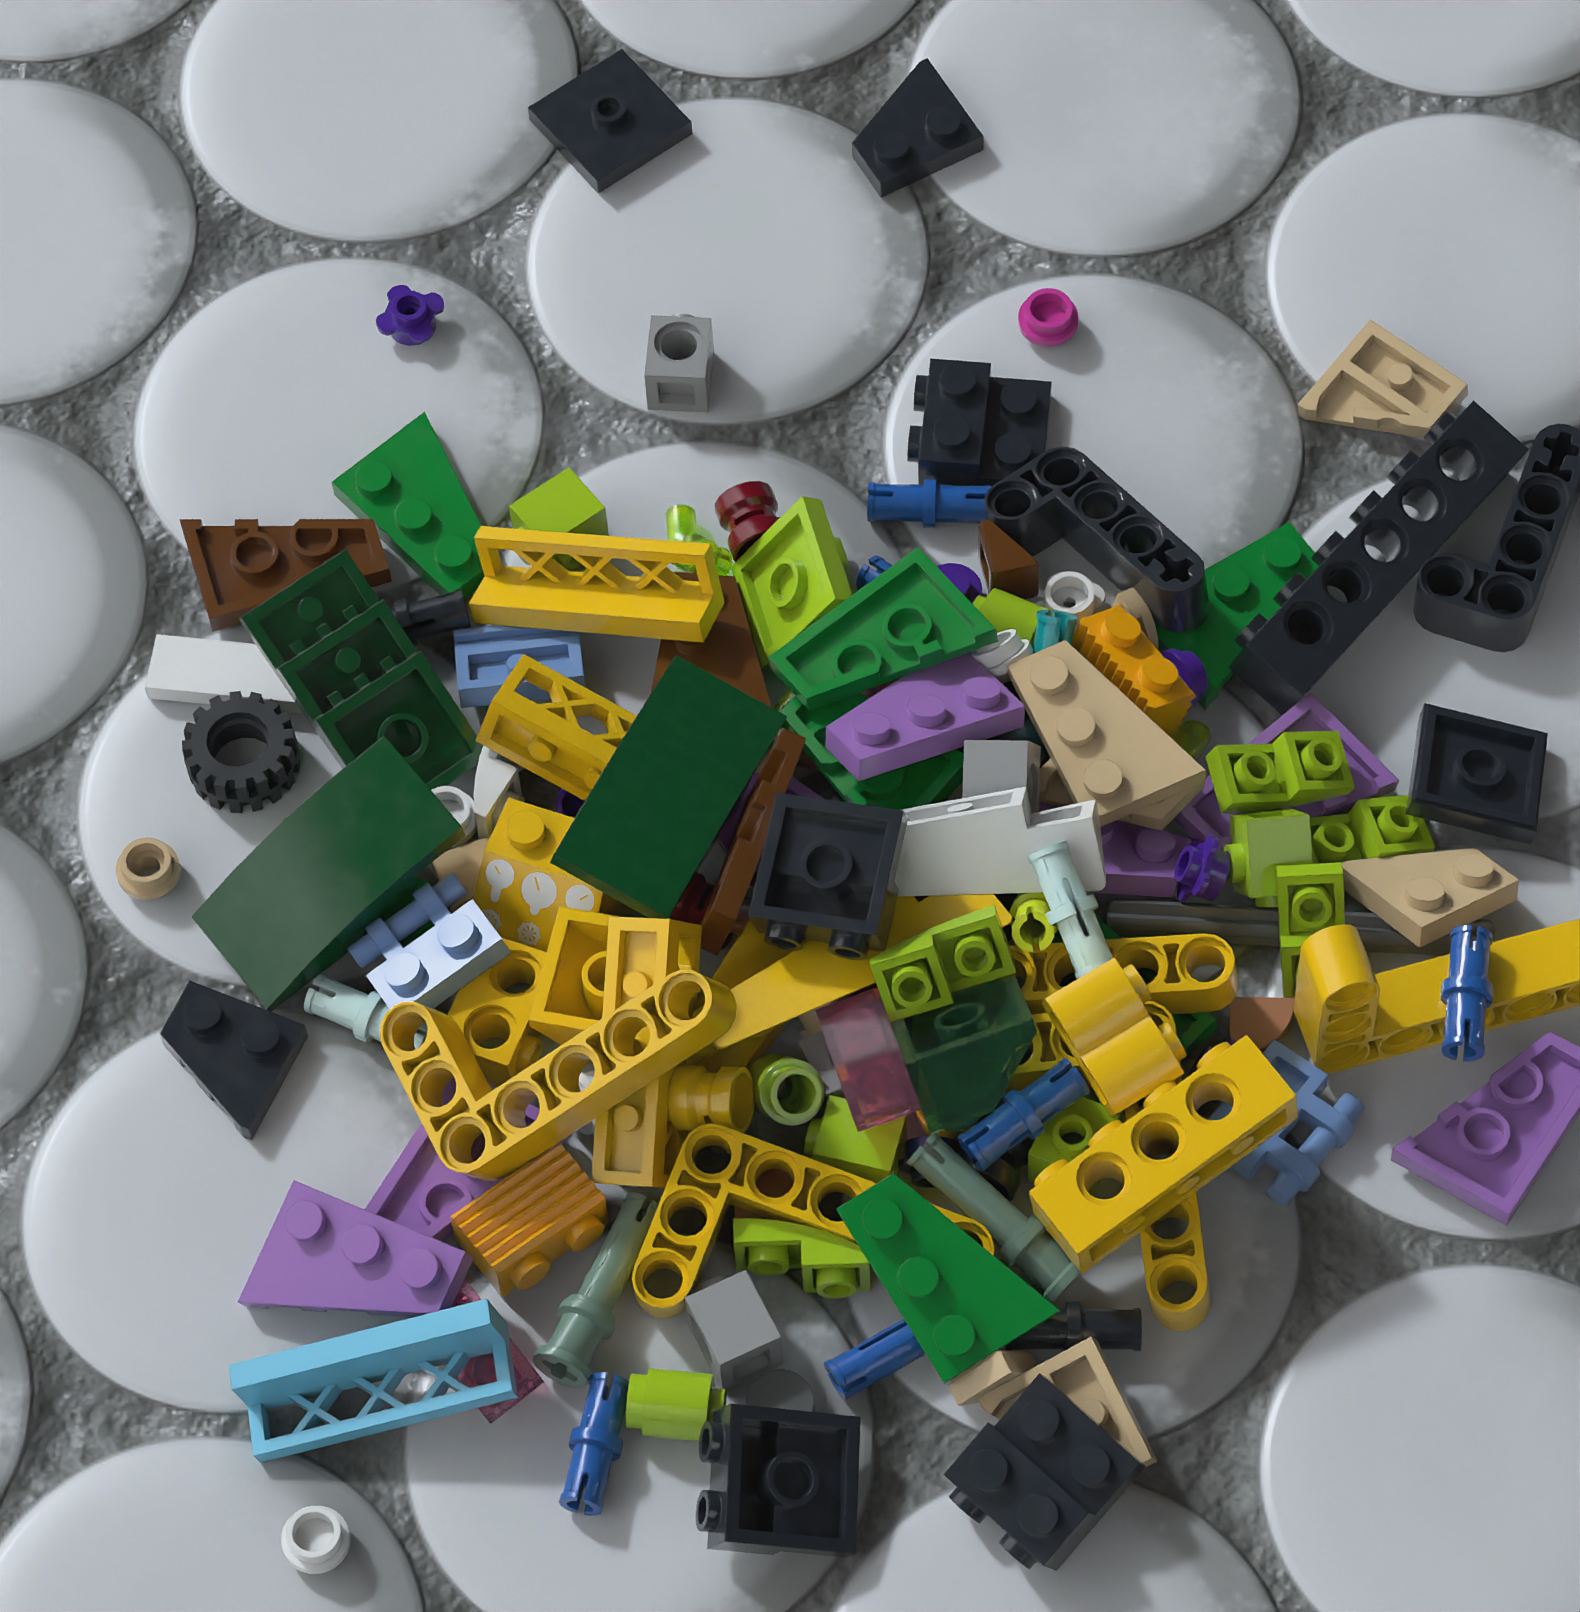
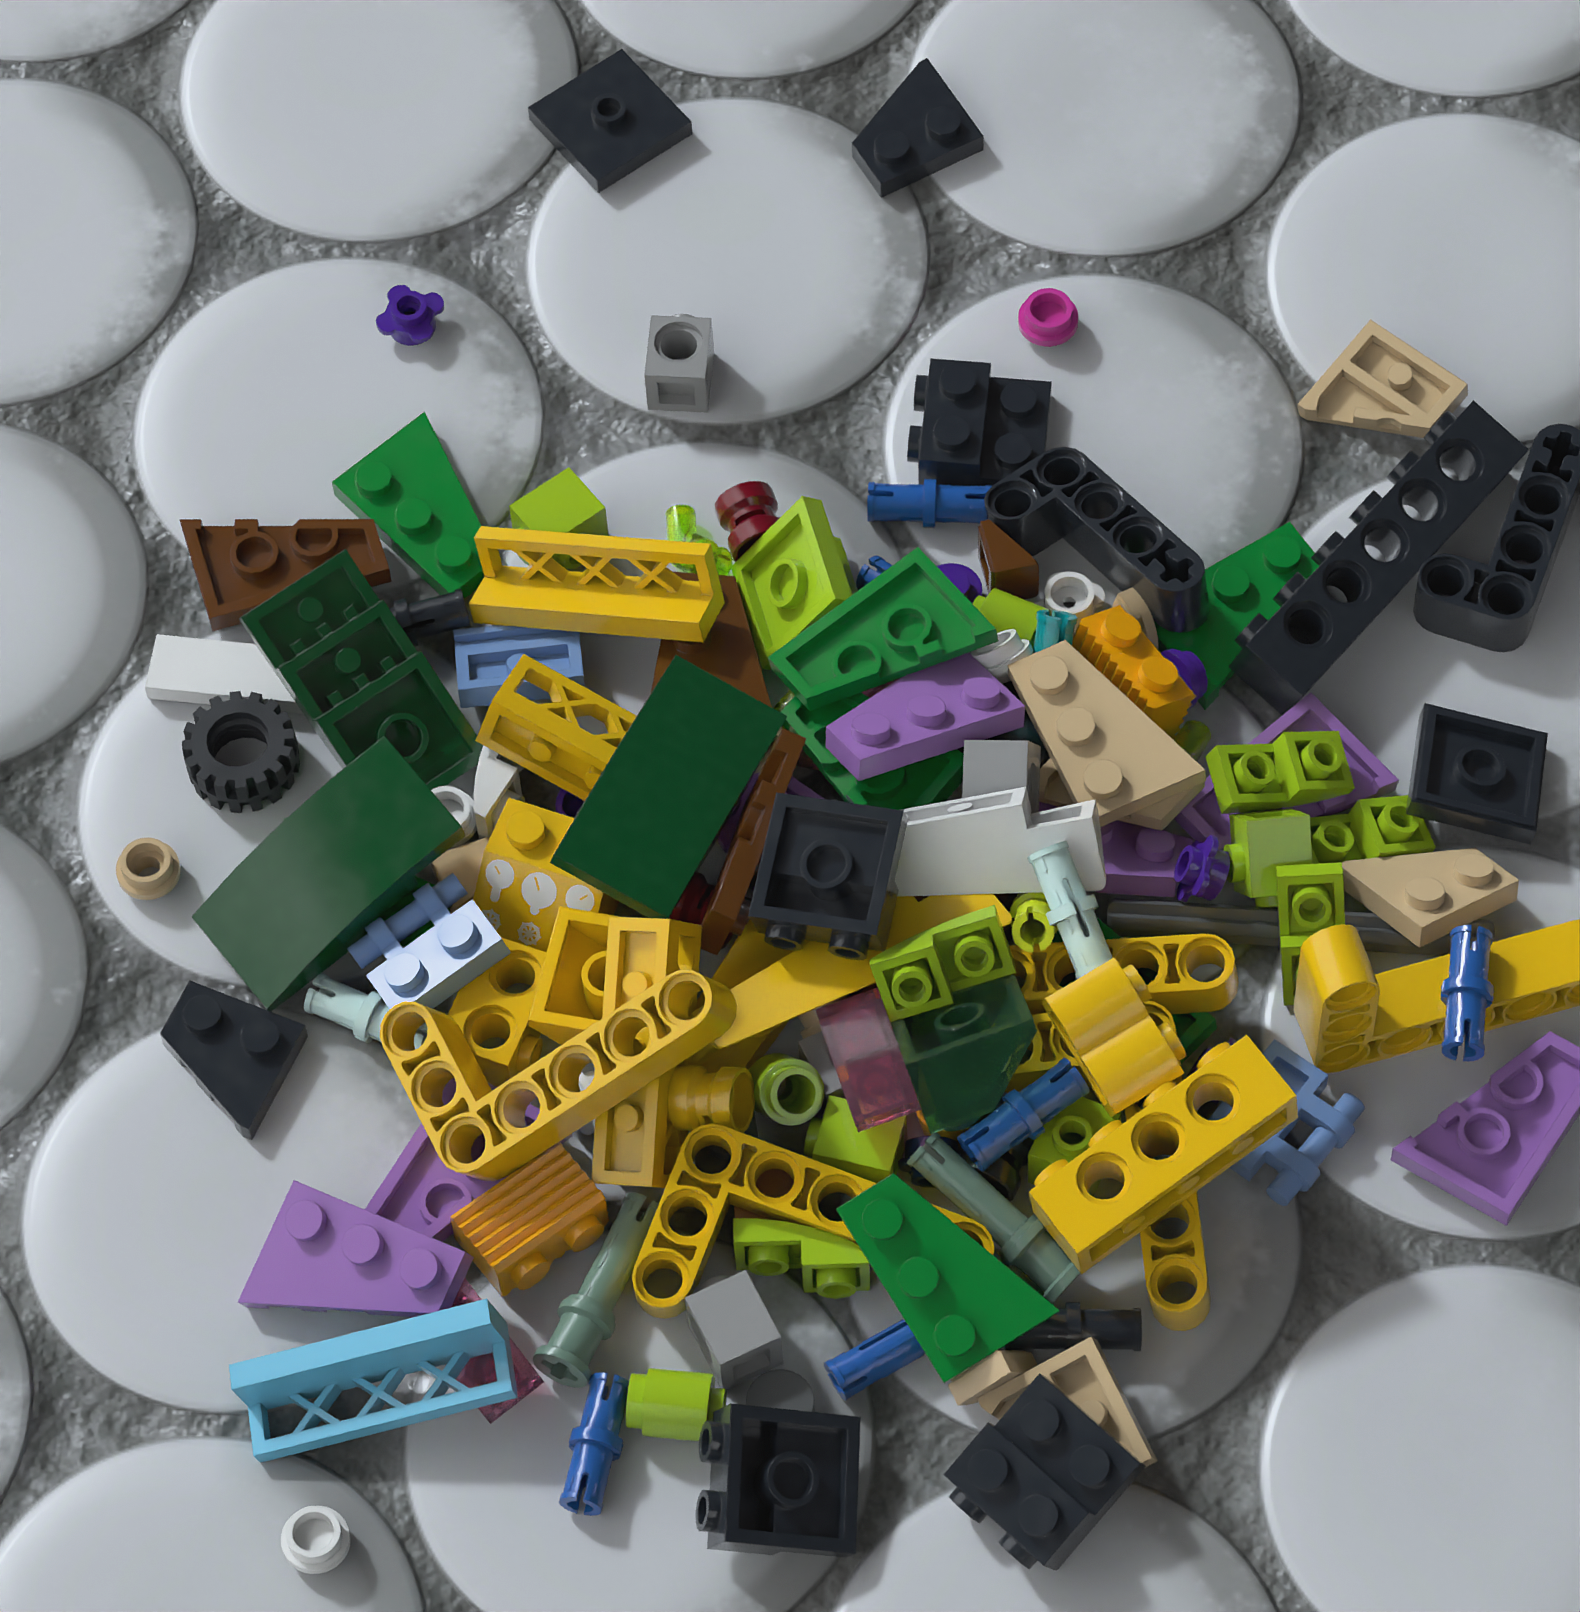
(1260, 1019): nougat tile -> none

